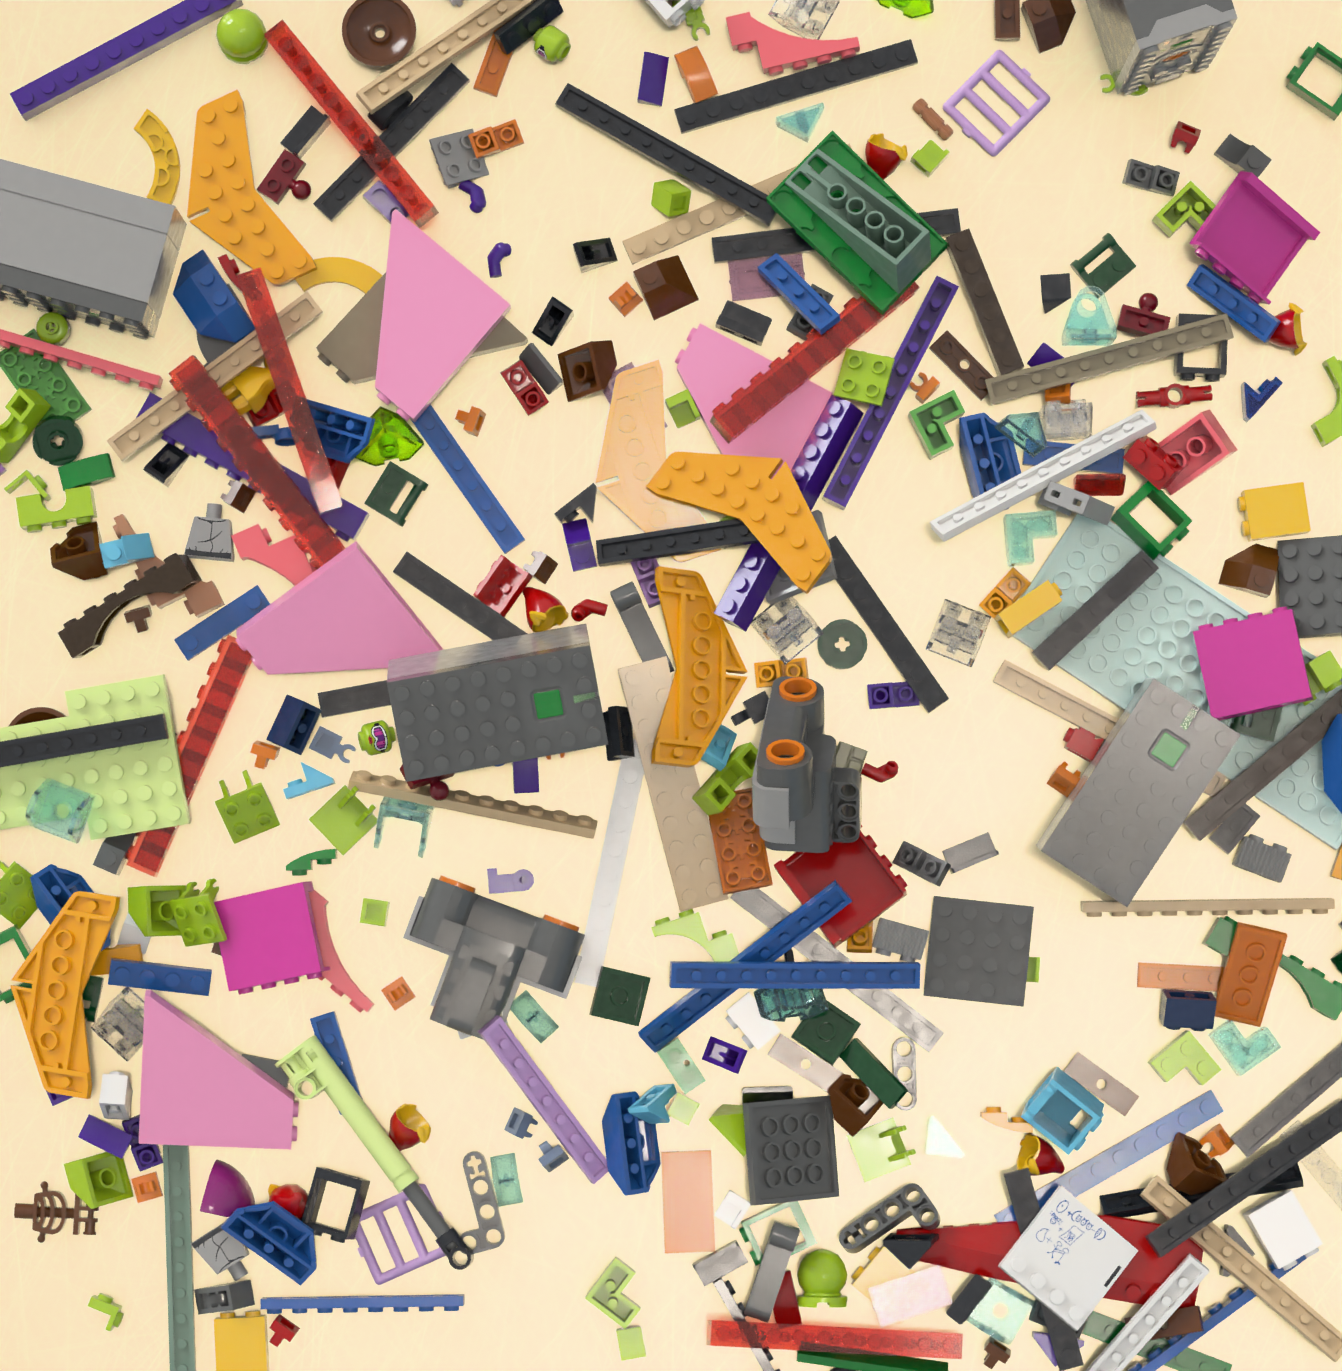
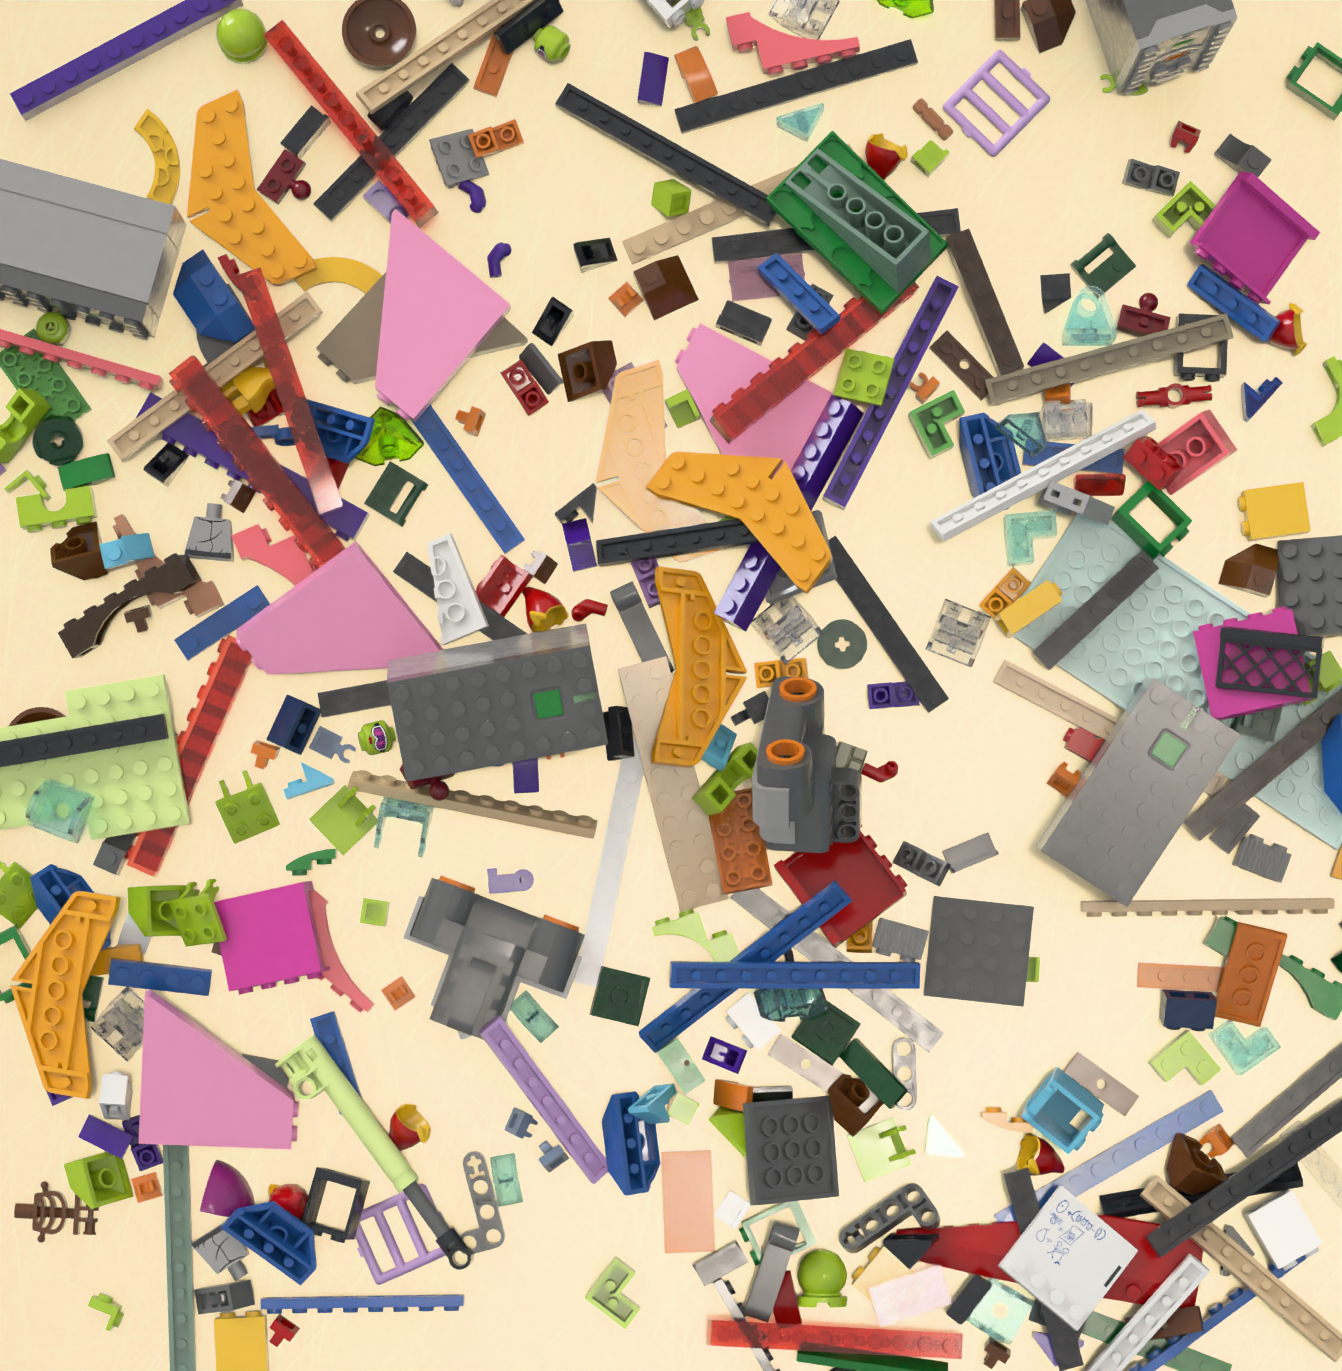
(456, 598): none -> white wing
(631, 1343): lime panel -> none
(731, 1094): none -> orange slope
(1274, 640): none -> black fence

